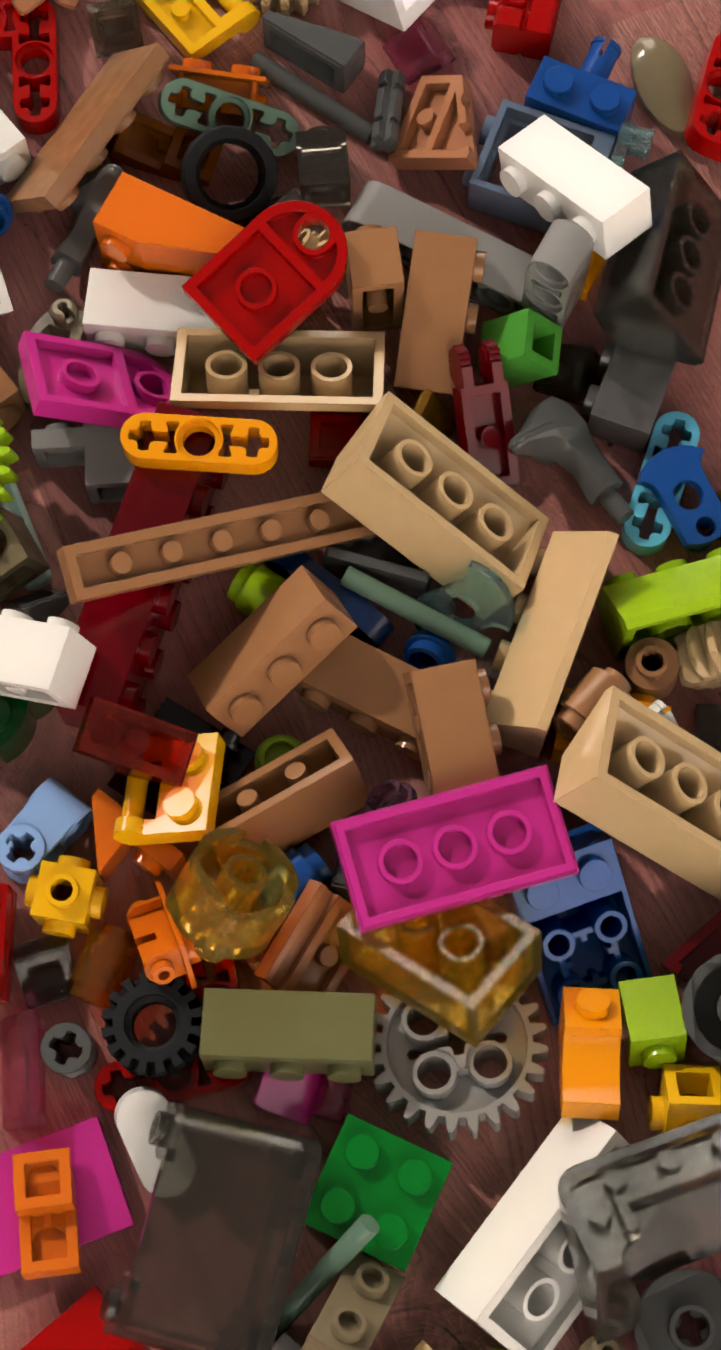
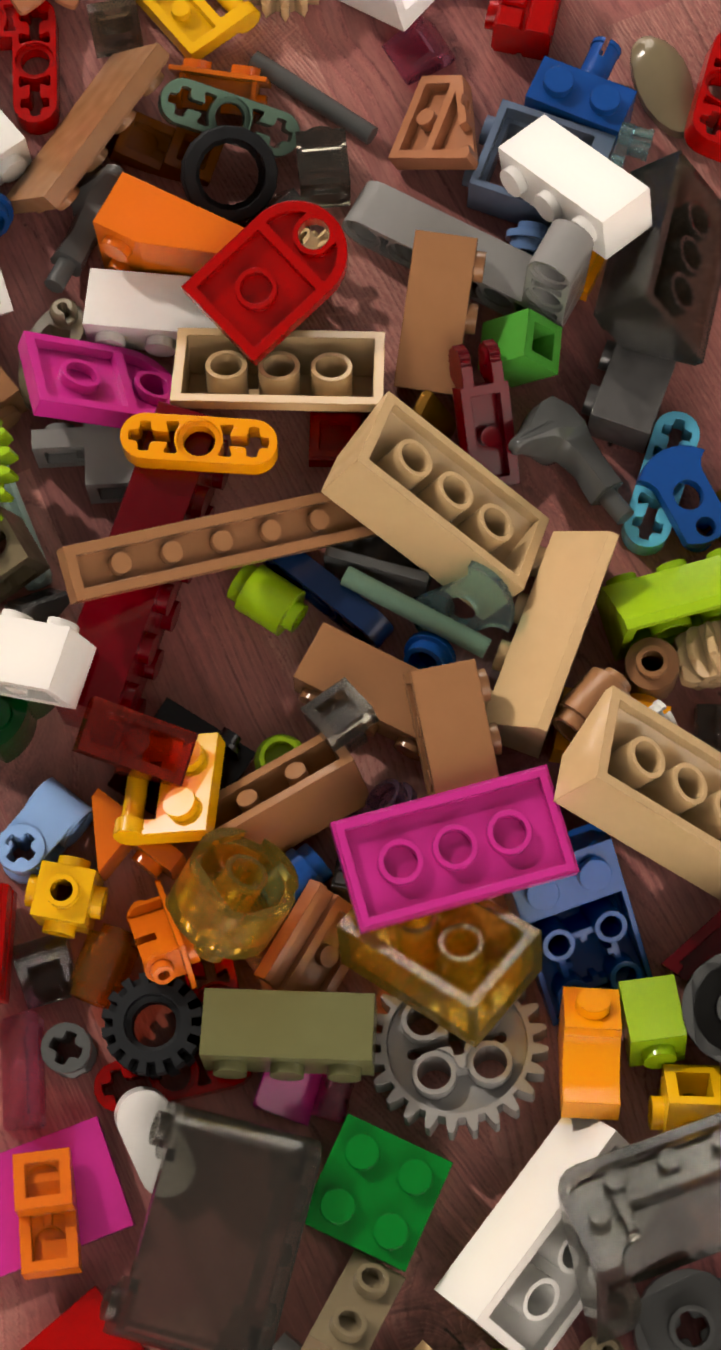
(271, 651): medium nougat brick -> none
(320, 51): dark grey slope -> none
(327, 1270): sand green bar -> none
(340, 716): none -> clear smoke tile
(374, 278): medium nougat brick -> none
(388, 111): dark grey axle -> none
(526, 236): none -> medium blue plate
(576, 373): clear smoke slope -> none

